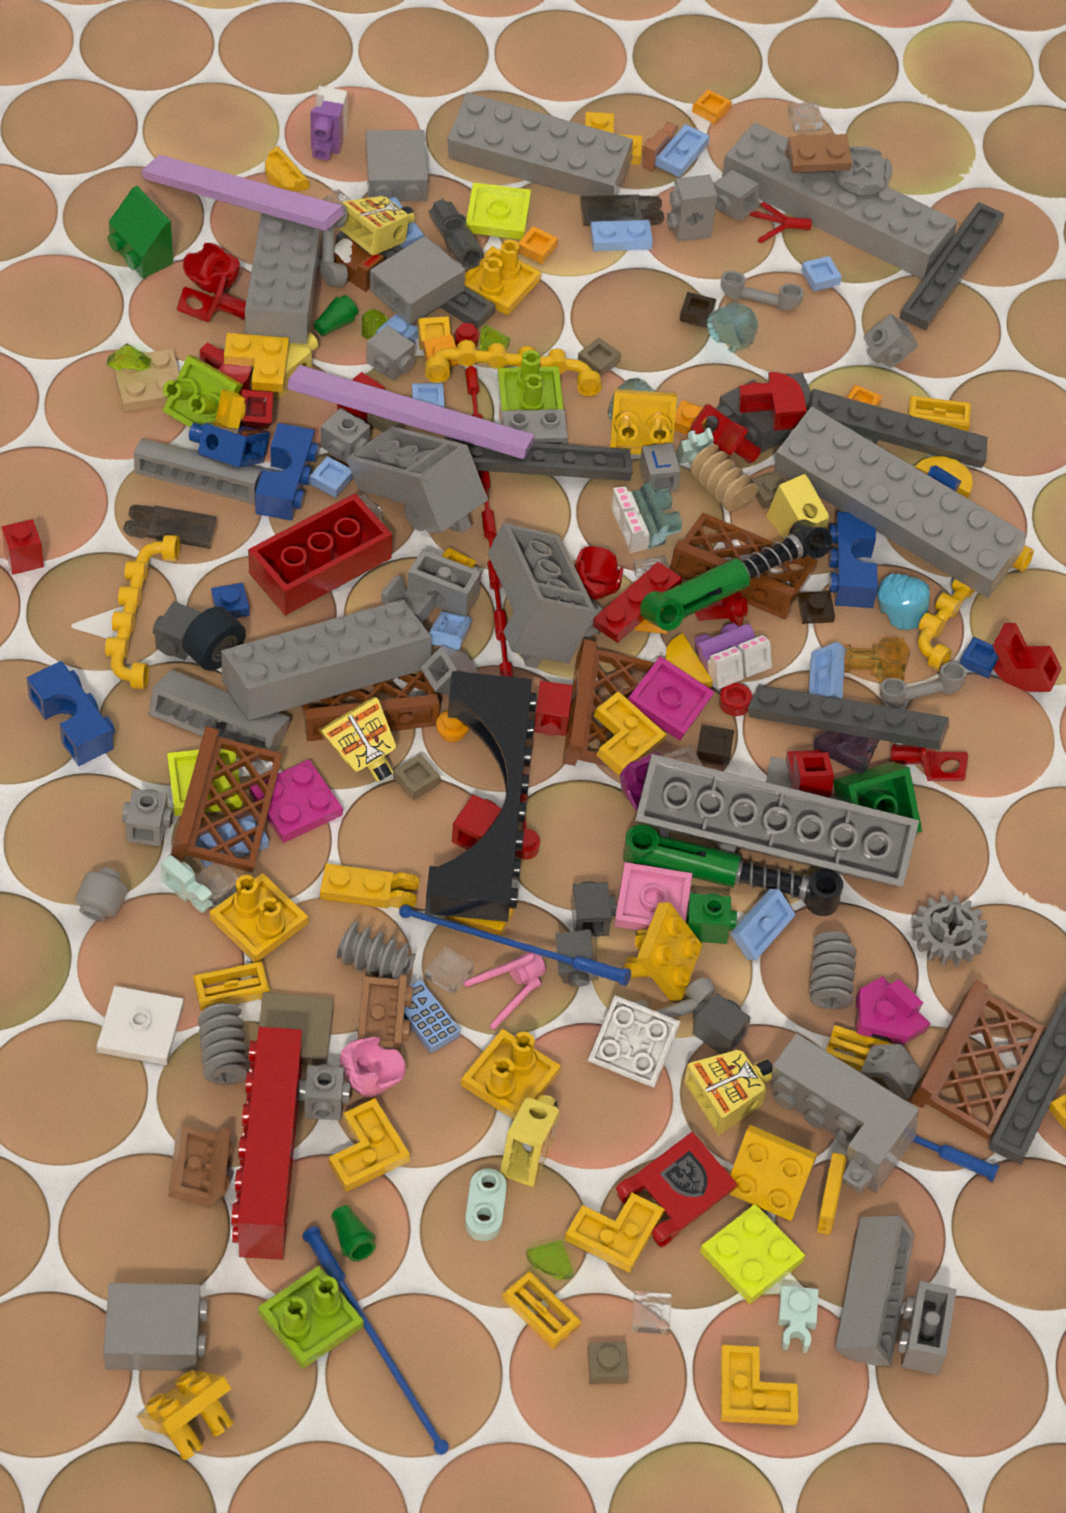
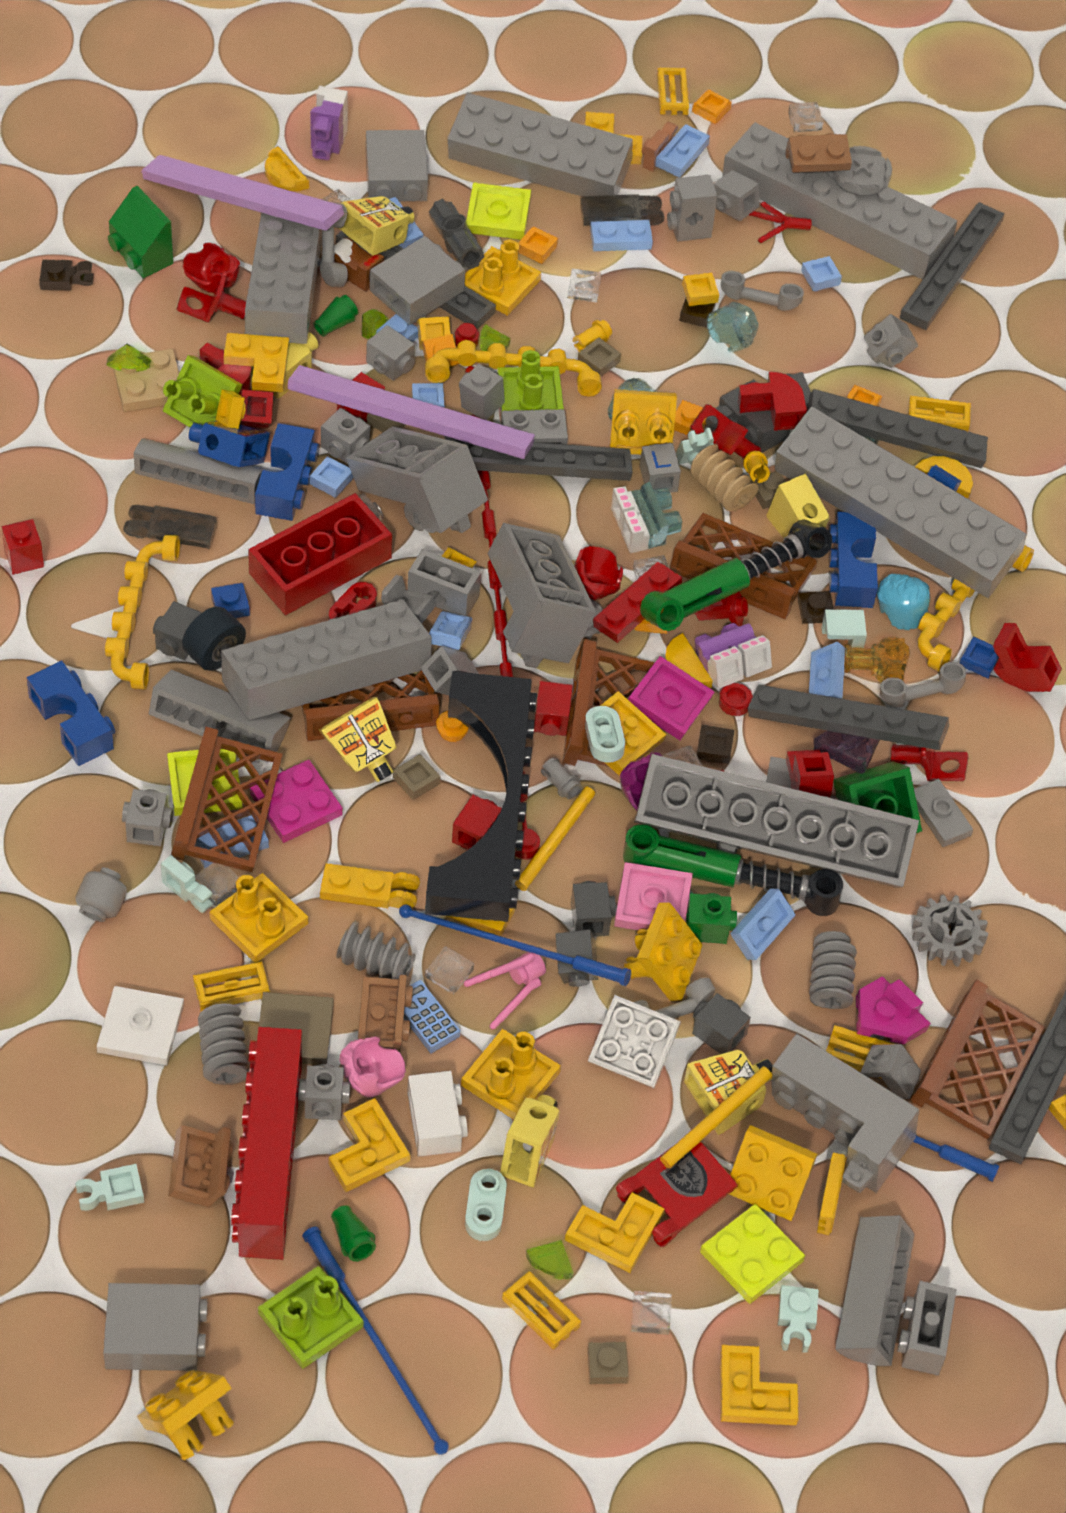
(62, 274): none -> dark brown plate
(117, 1187): none -> light aqua plate
(348, 601): none -> red beam
(435, 1113): none -> white piece
(481, 392): none -> light grey brick
(555, 838): none -> yellow bar
(566, 783): none -> light grey pin
(584, 285): none -> clear plate
(599, 329): none -> yellow pin
(605, 734): none -> light aqua plate
(672, 106): none -> yellow tile
(700, 289): none -> yellow plate
(716, 1117): none -> yellow bar
(756, 465): none -> yellow pin
(845, 625): none -> light aqua panel
(942, 813): none -> light grey plate

